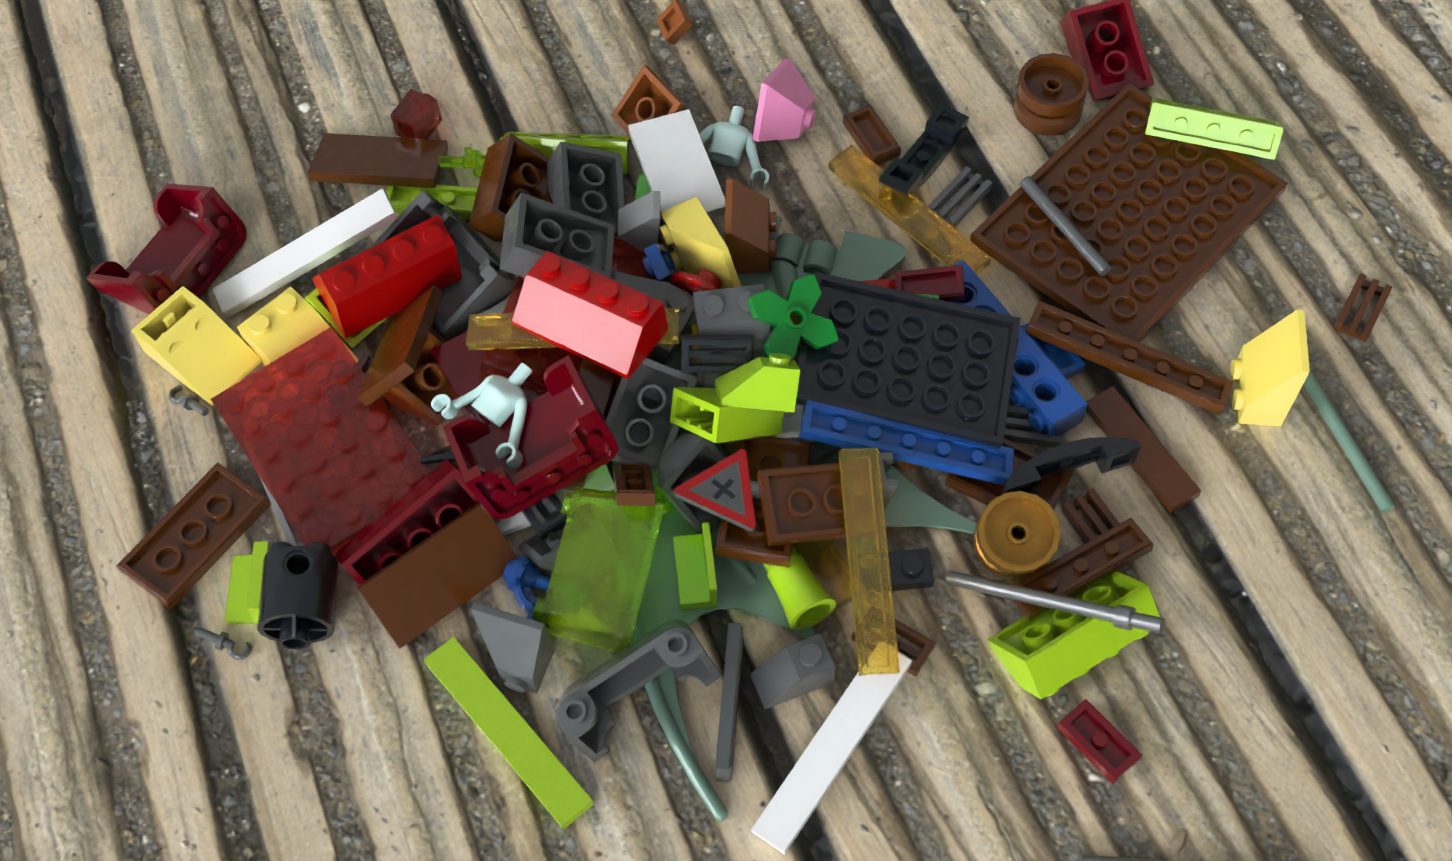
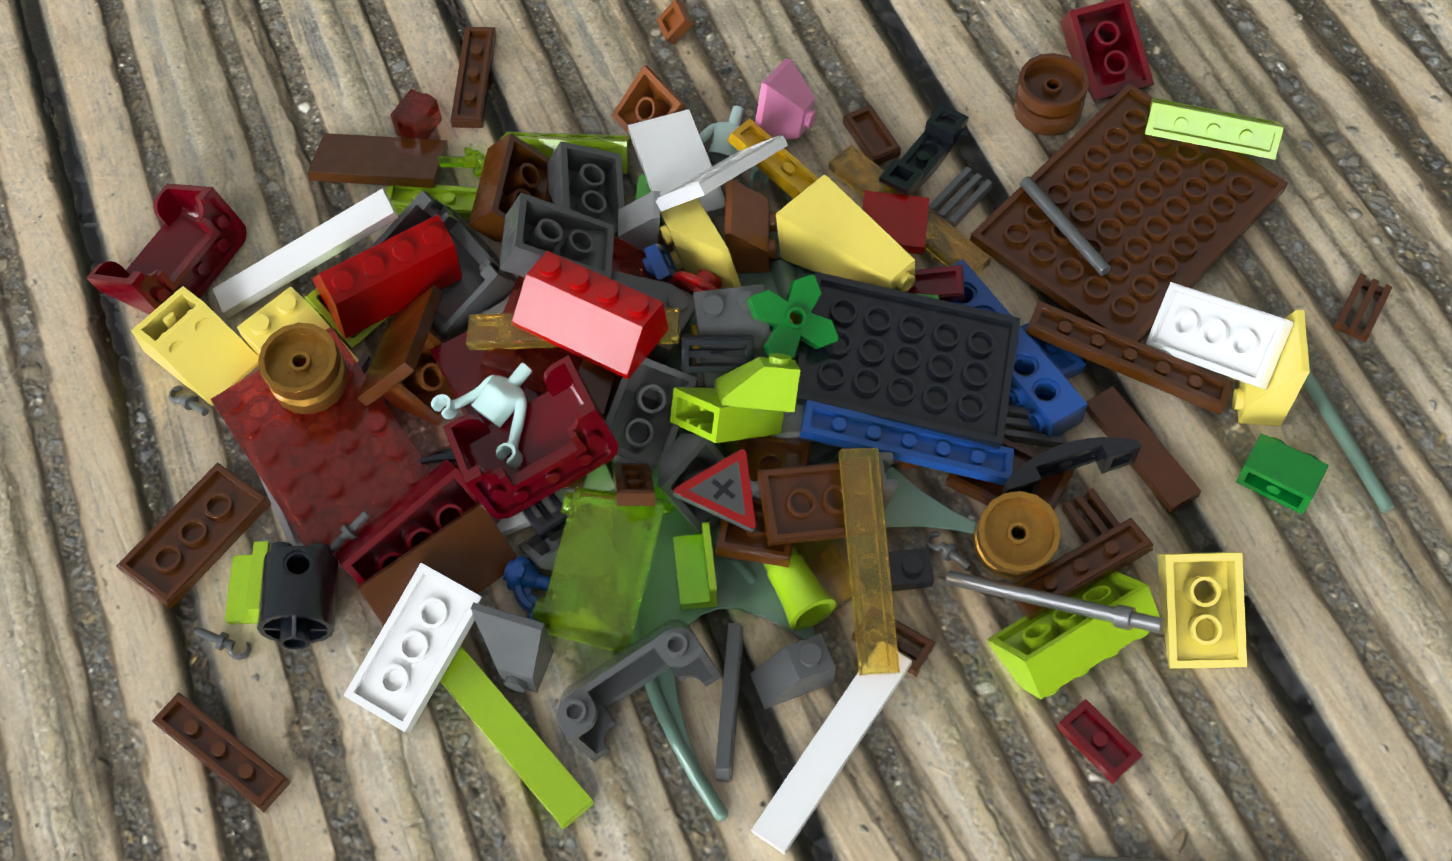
(221, 752): none -> reddish brown tile
(303, 368): none -> pearl gold wheel
(349, 531): none -> dark grey hand
(414, 648): none -> white plate
(473, 77): none -> reddish brown tile
(721, 172): none -> white tile
(779, 167): none -> yellow plate
(836, 237): none -> light yellow slope
(900, 217): none -> red tile
(949, 551): none -> dark grey hand
(1203, 609): none -> light yellow slope
(1219, 335): none -> white tile
(1282, 473): none -> green brick

